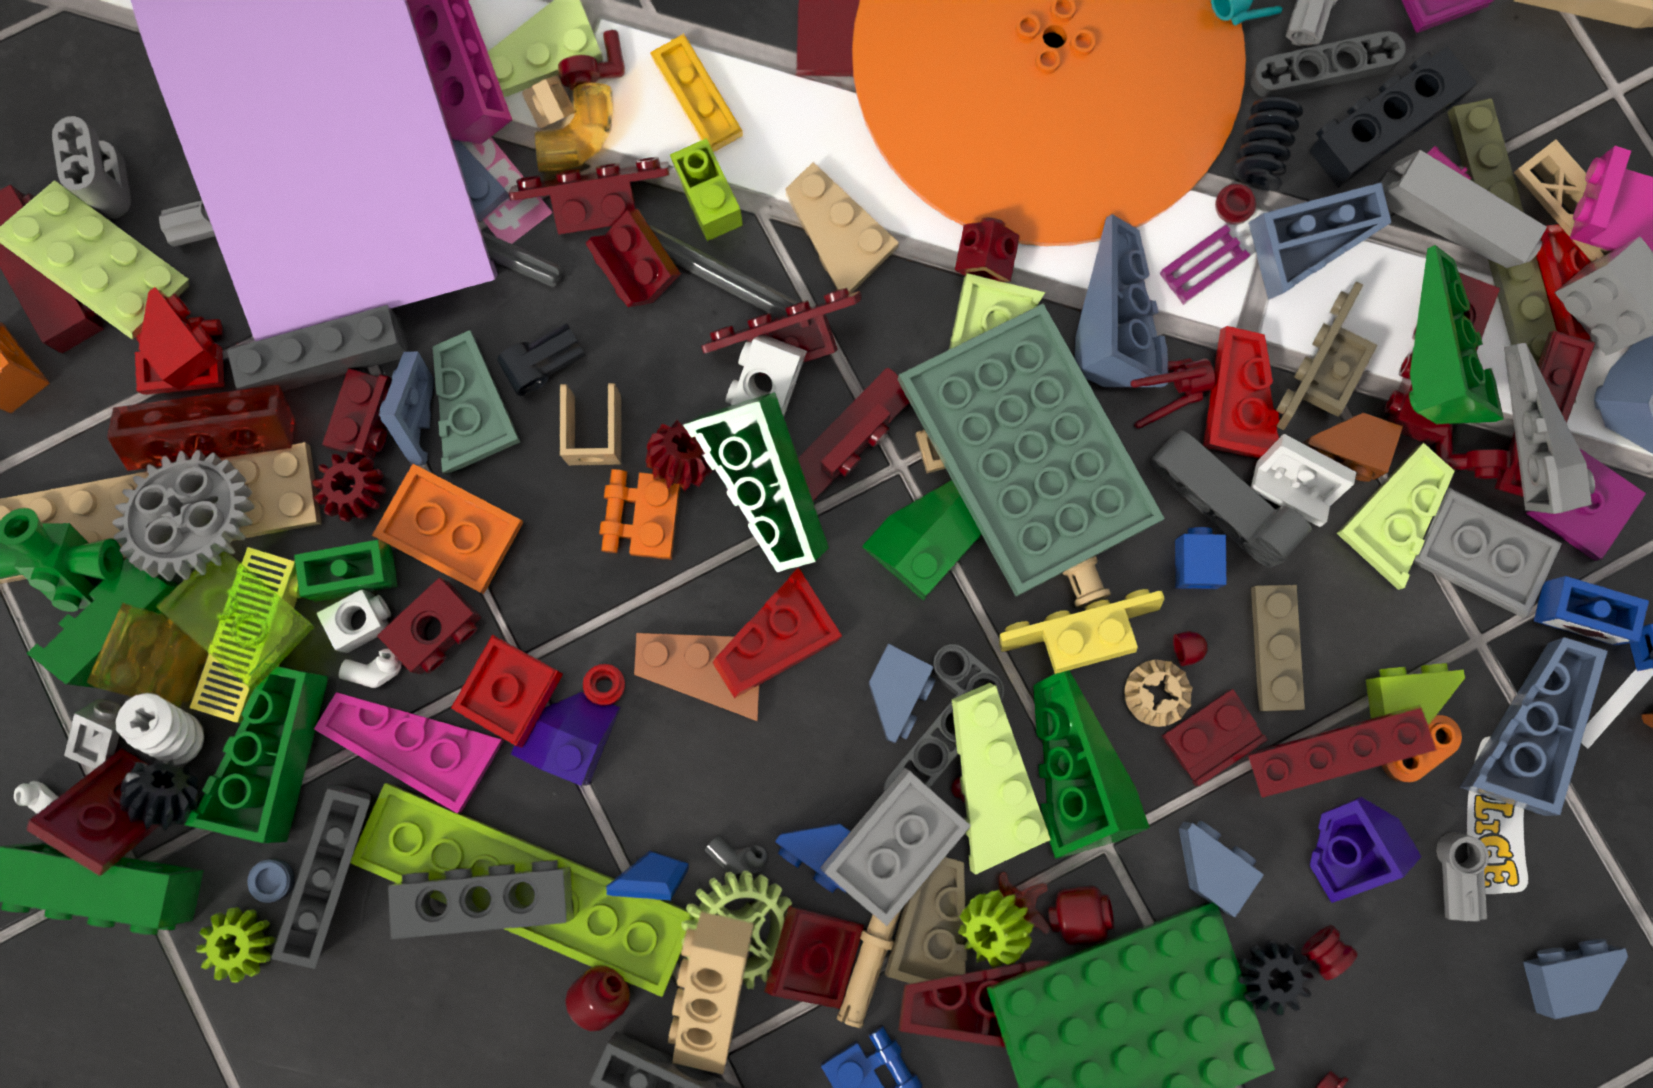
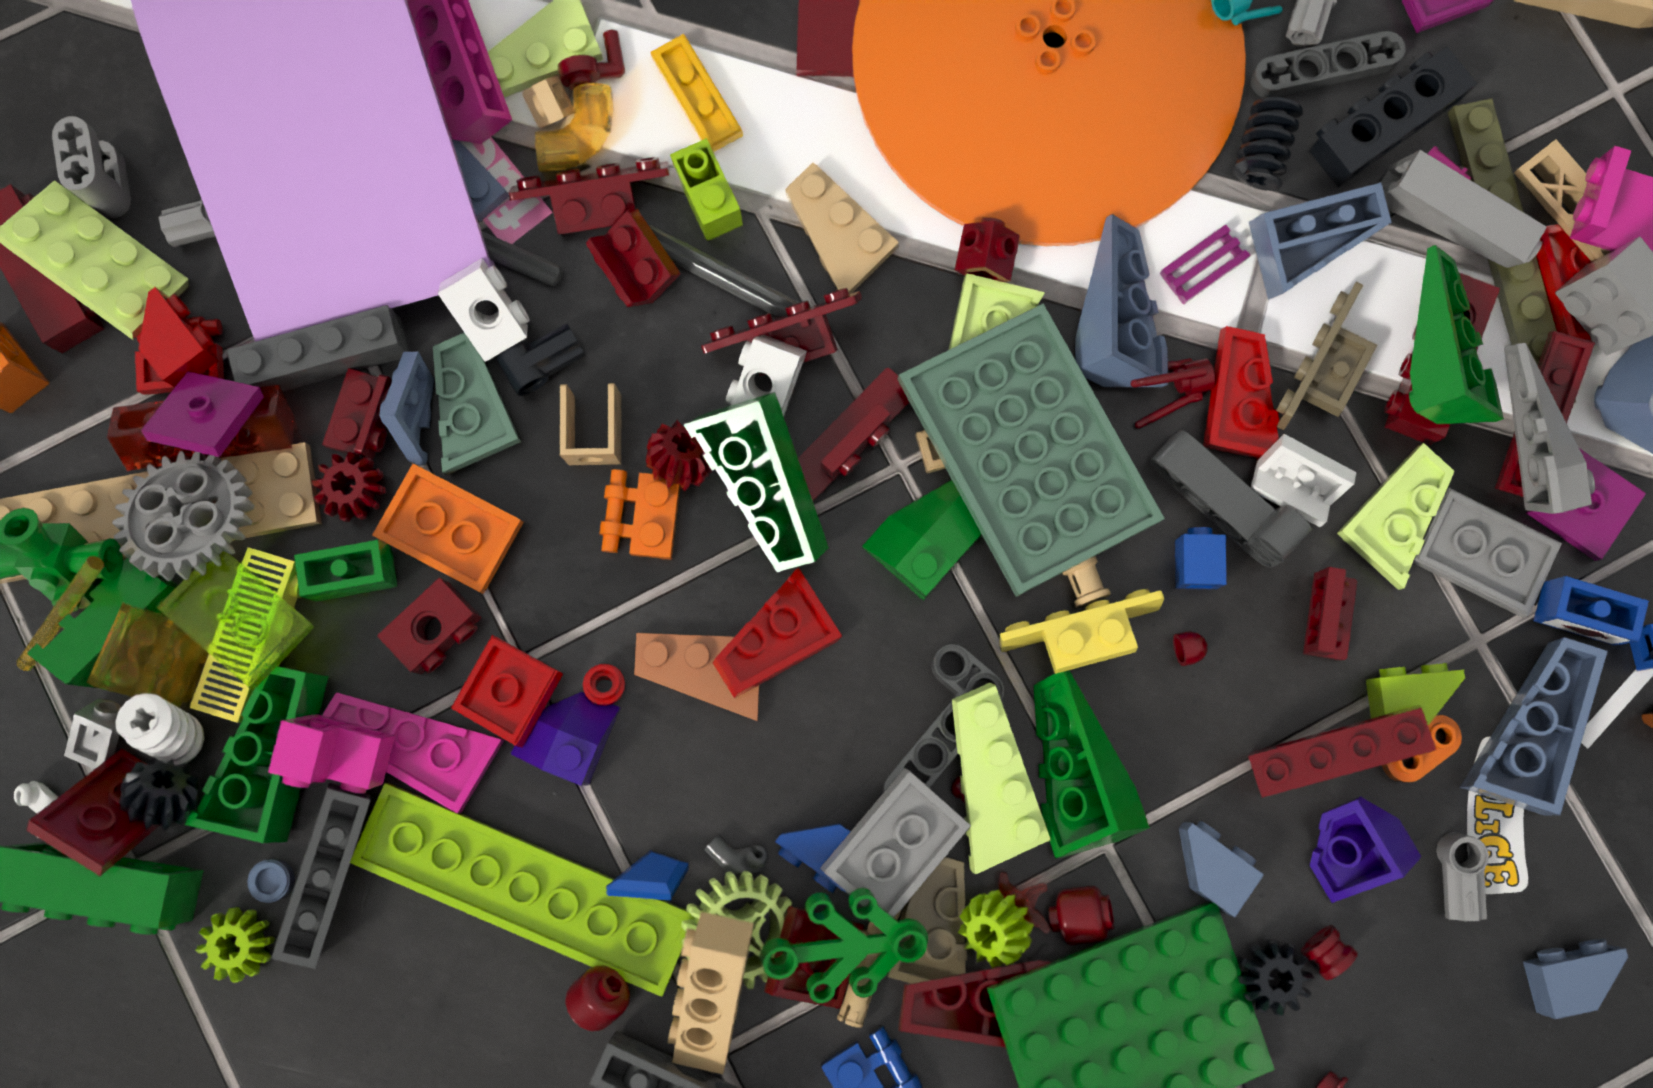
(64, 606): none -> clear yellow bar
(203, 414): none -> magenta plate
(326, 748): none -> dark pink brick
(337, 620): white brick -> none
(373, 674): white arm -> none
(414, 917): dark grey brick -> none
(486, 332): none -> white brick
(850, 948): none -> green plant
(895, 689): sand blue slope -> none
(1141, 701): tan gear -> none
(1214, 737): dark red plate -> none
(1235, 204): dark red plate -> none
(1277, 648): dark tan plate -> none
(1330, 614): none -> dark red bracket
(1361, 444): dark orange slope -> none
(1485, 463): dark red plate -> none

